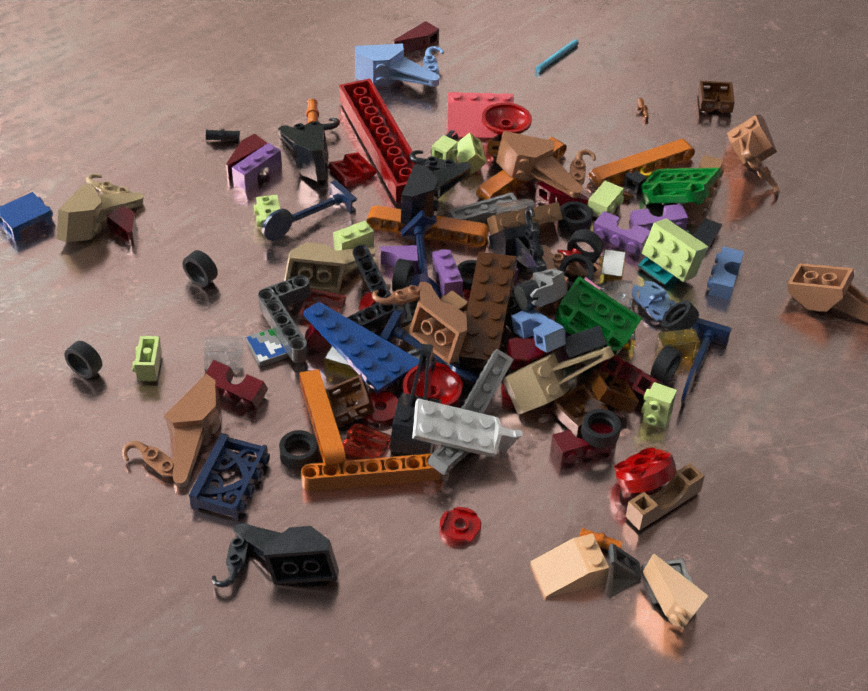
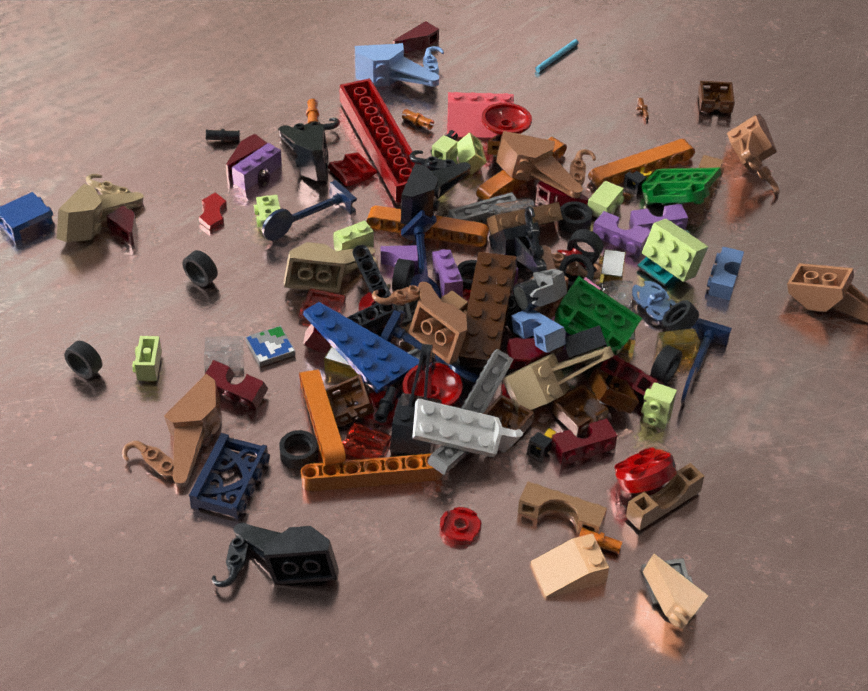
(212, 215): none -> red tile
(272, 305): dark grey beam -> none
(386, 404): none -> black pin
(418, 119): none -> orange pin
(506, 416): none -> reddish brown piece
(540, 445): none -> black piece
(541, 500): none -> medium nougat arch
(601, 416): black tyre -> none
(623, 570): dark grey slope -> none
(708, 231): black slope -> none

